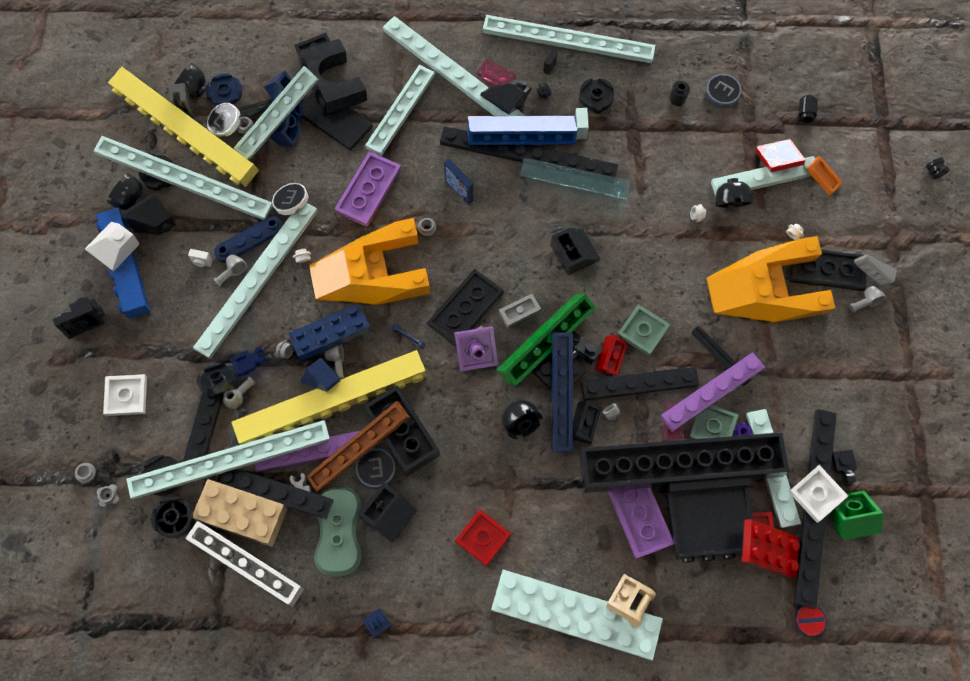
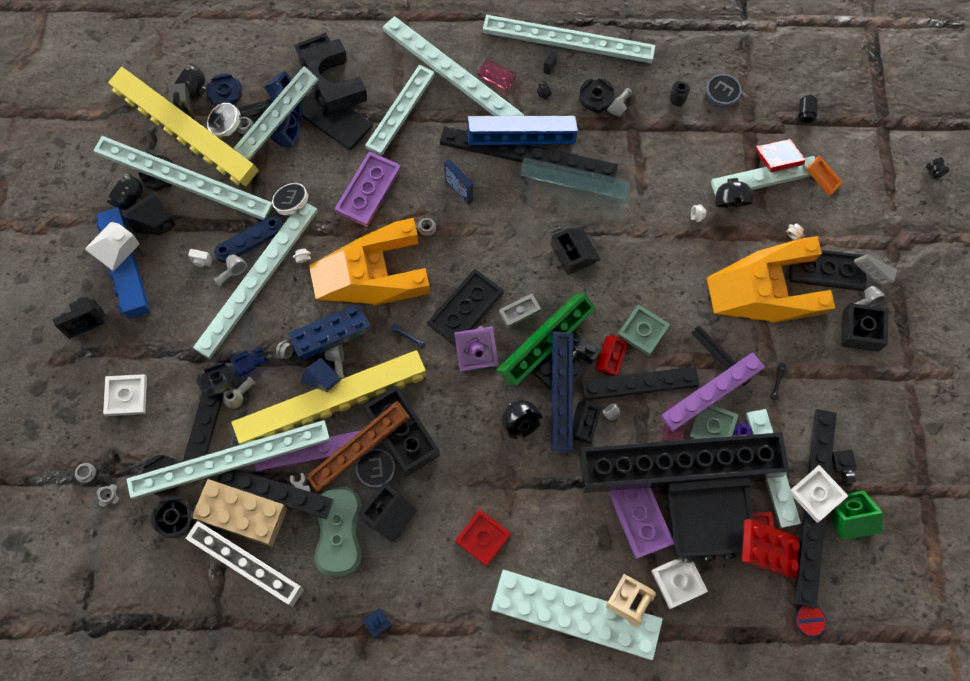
(508, 94): black slope -> none
(581, 118): light aqua piece -> none
(618, 107): none -> light grey bar
(679, 582): none -> white plate
(781, 367): none -> black hinge
(865, 327): none -> black brick

